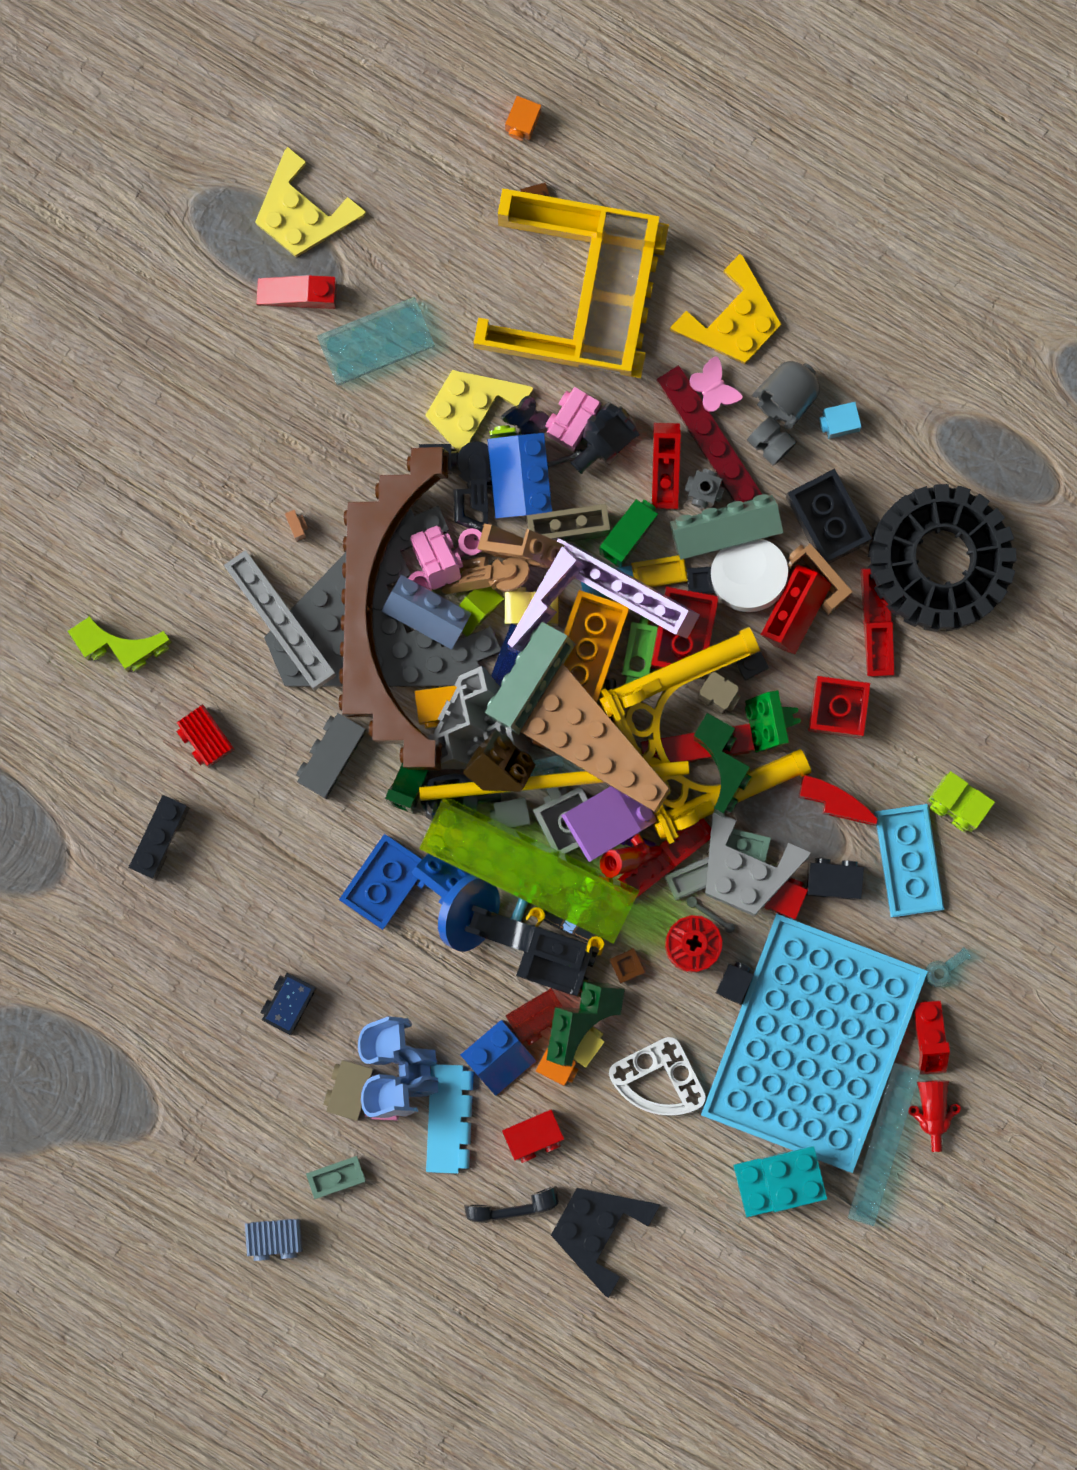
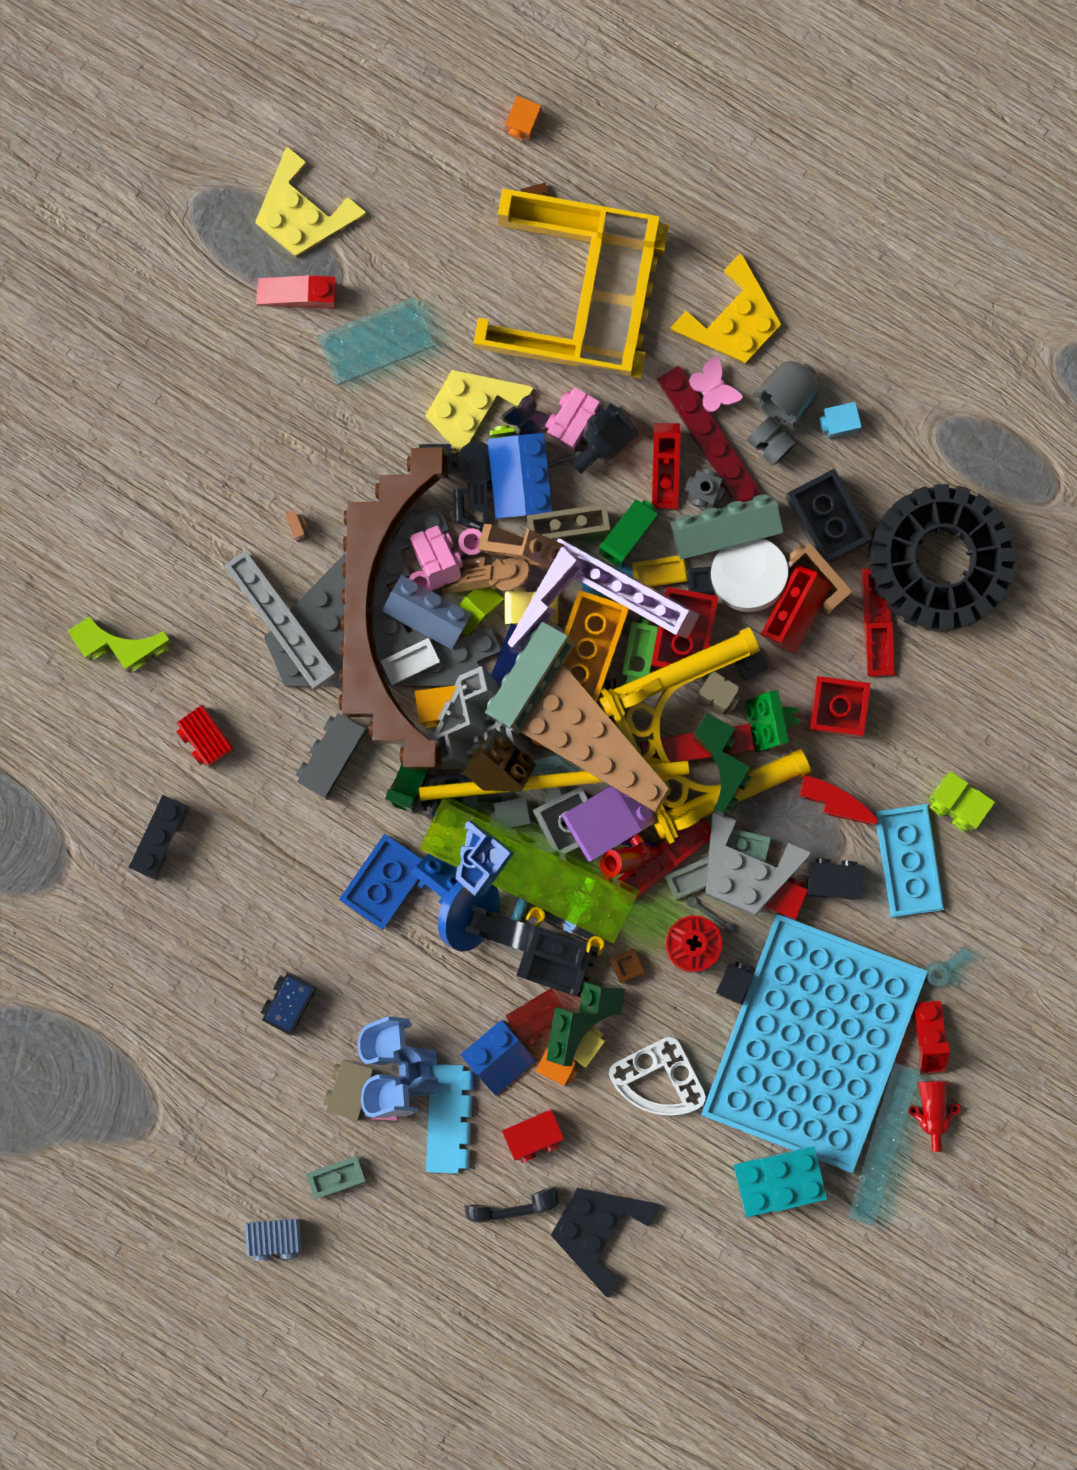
(410, 661): none -> white tile
(481, 859): none -> blue slope

